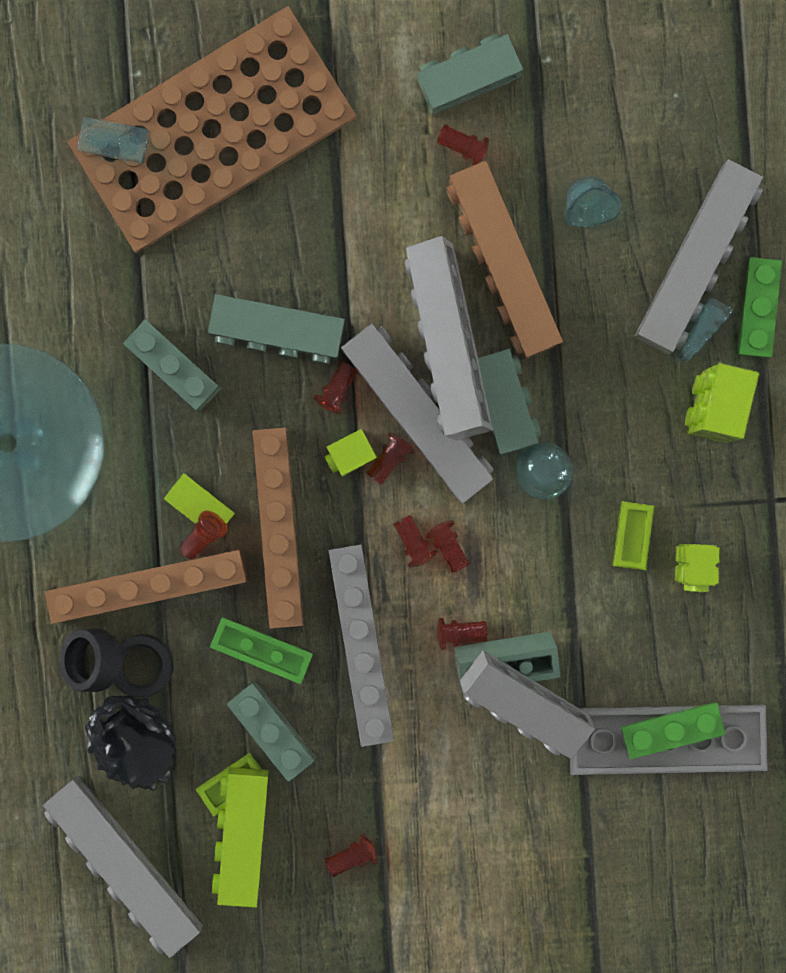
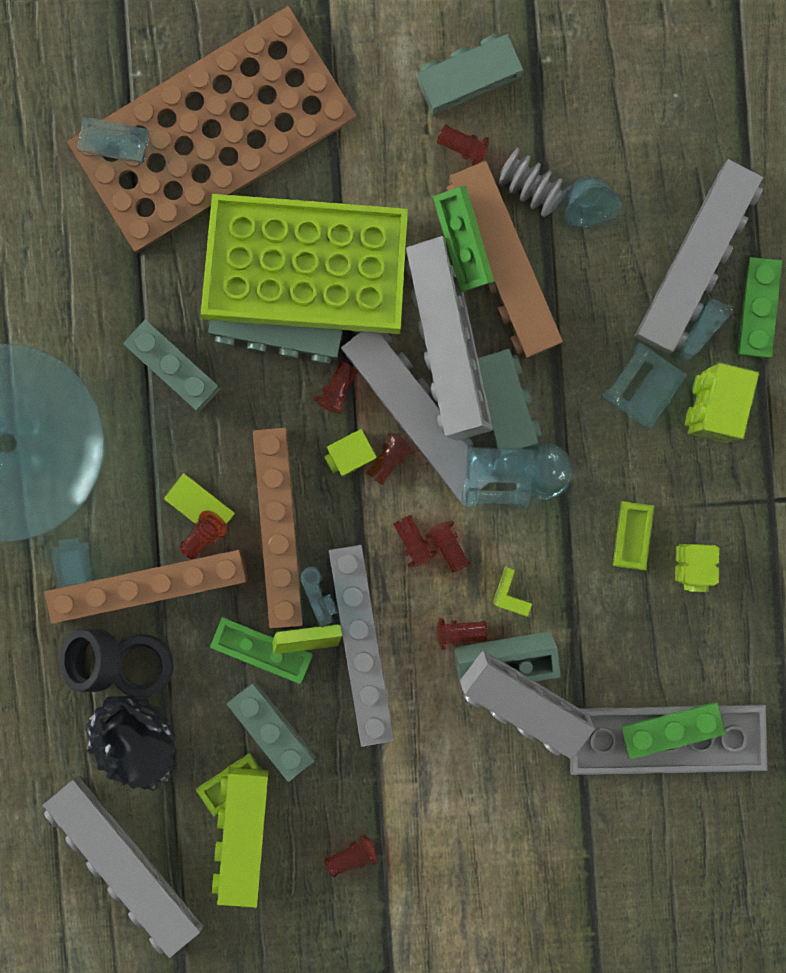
(72, 562): none -> clear light blue brick
(305, 264): none -> lime plate
(307, 639): none -> lime tile
(322, 604): none -> clear light blue plate
(463, 238): none -> bright green plate
(498, 466): none -> clear light blue plate
(509, 602): none -> lime panel
(532, 183): none -> light grey piece
(652, 393): none -> clear light blue plate

